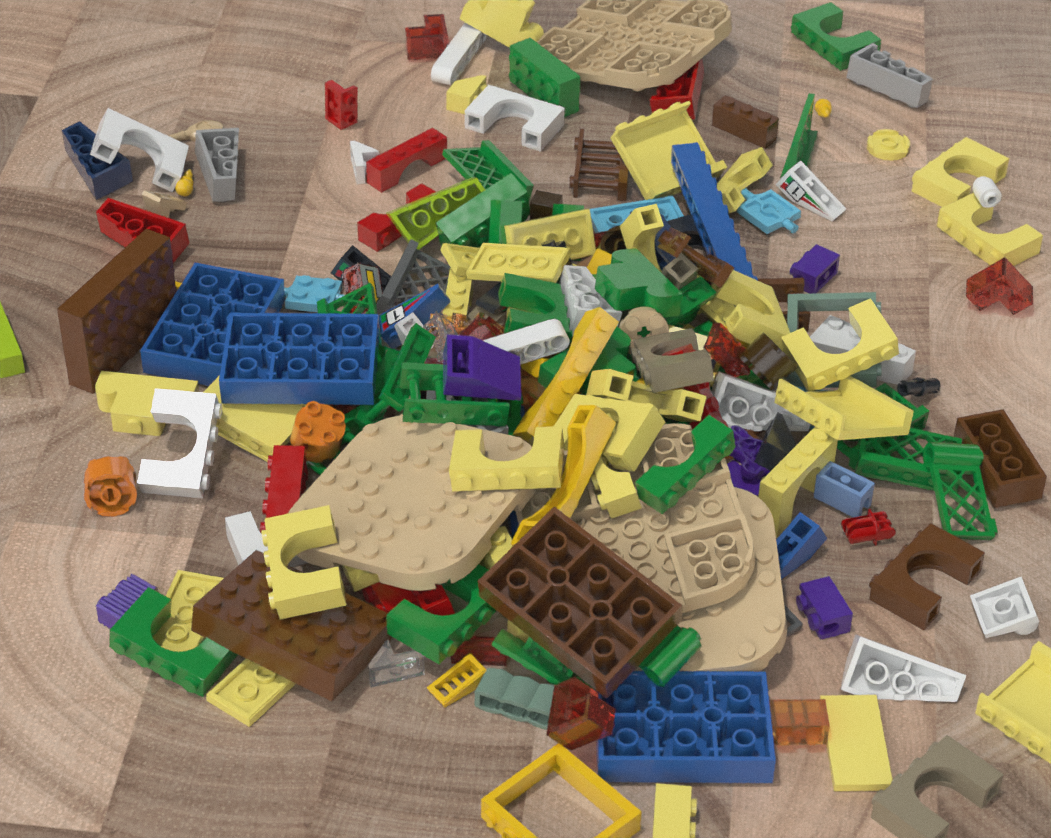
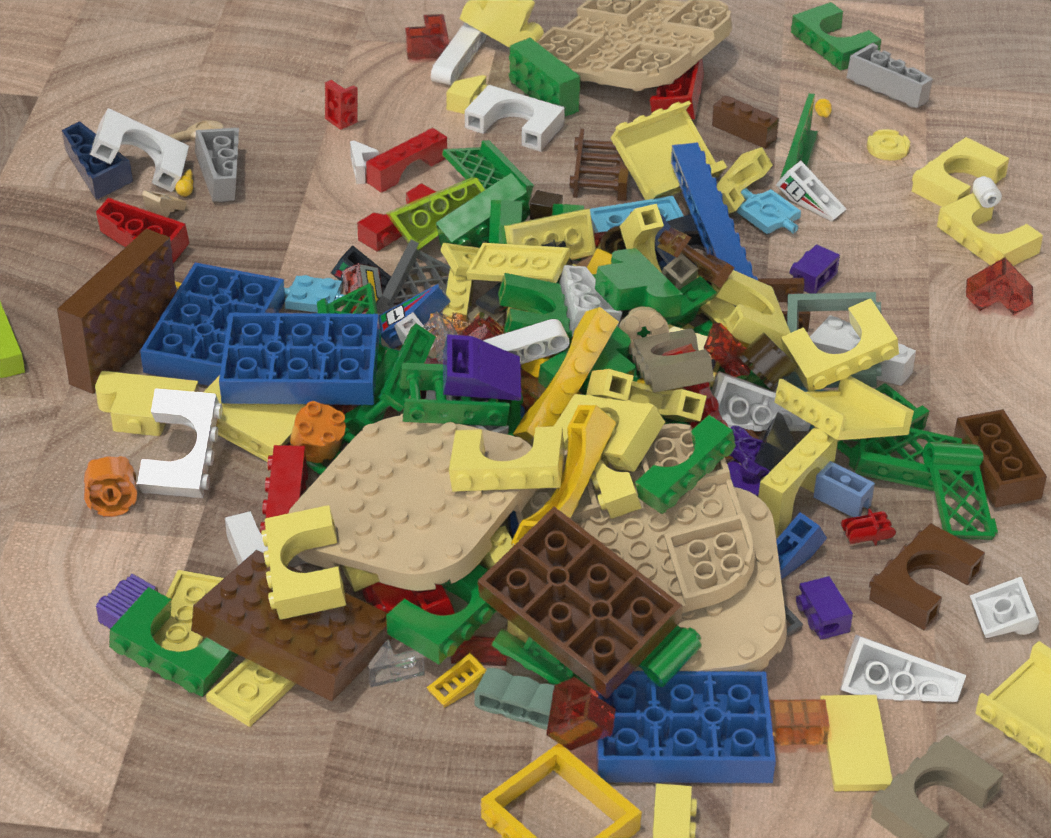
(918, 386): black pin -> none

